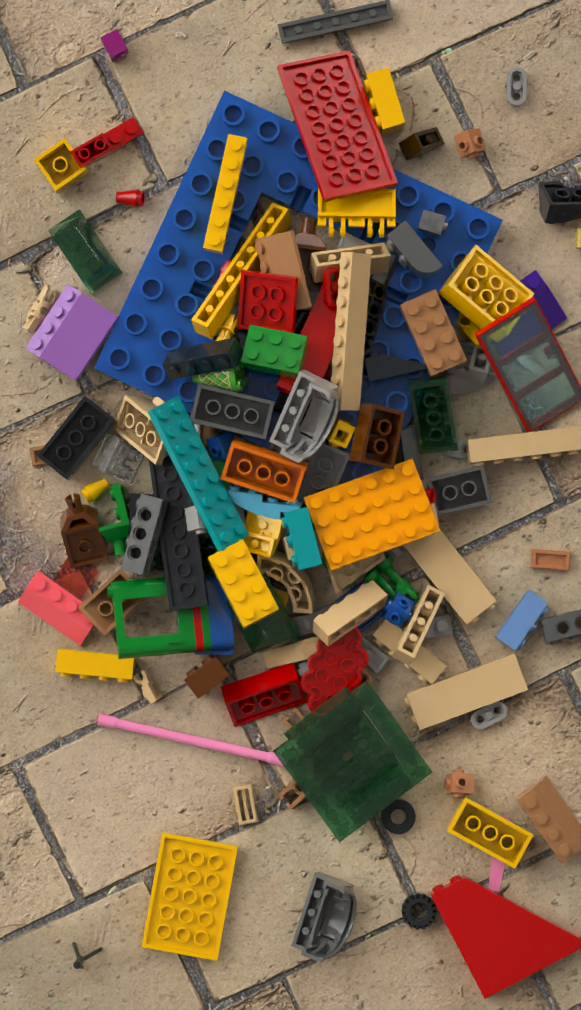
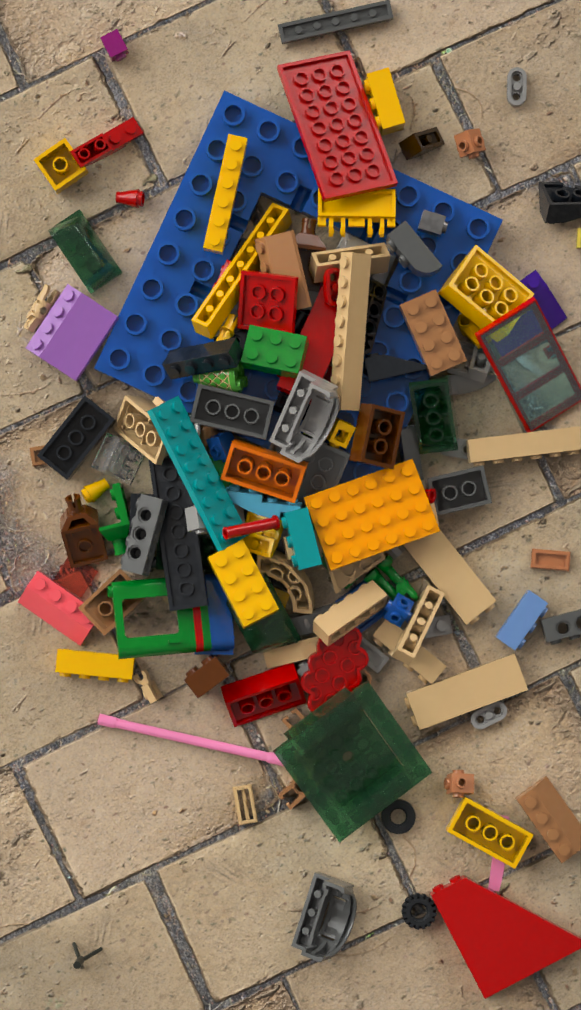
(189, 896): yellow plate -> none
(251, 527): none -> red pin

